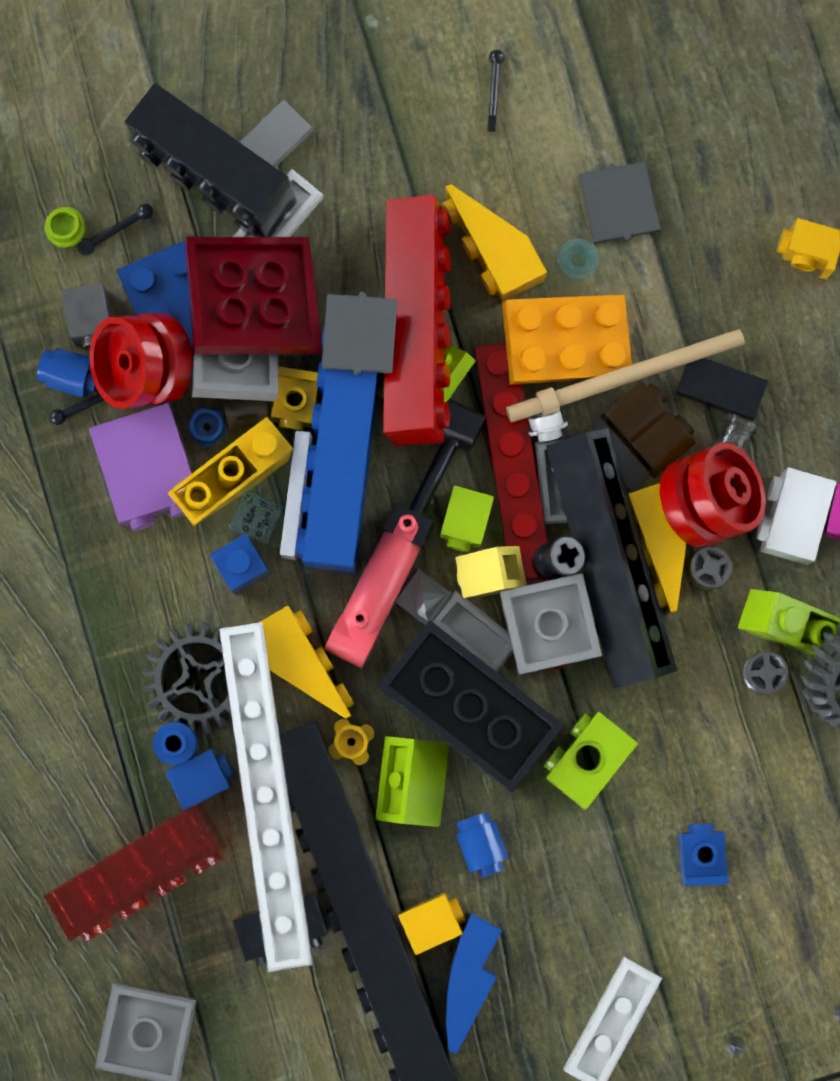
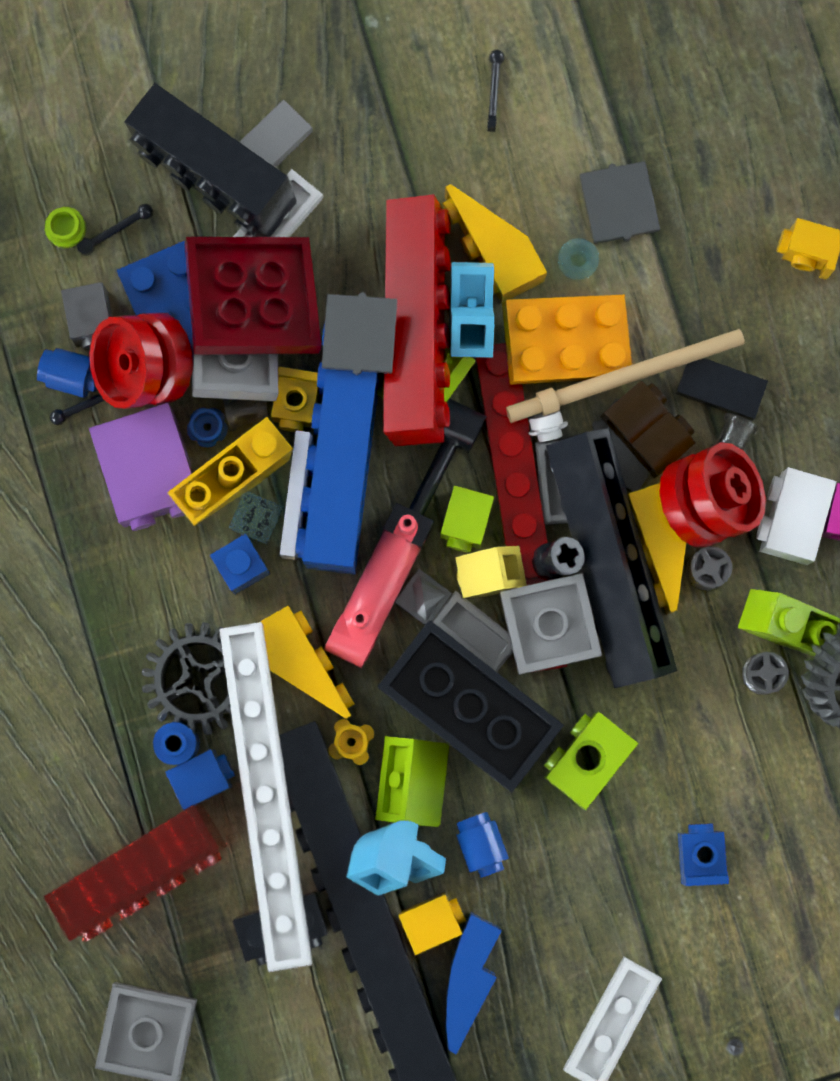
(391, 857): none -> medium azure brick
(471, 310): none -> medium azure brick

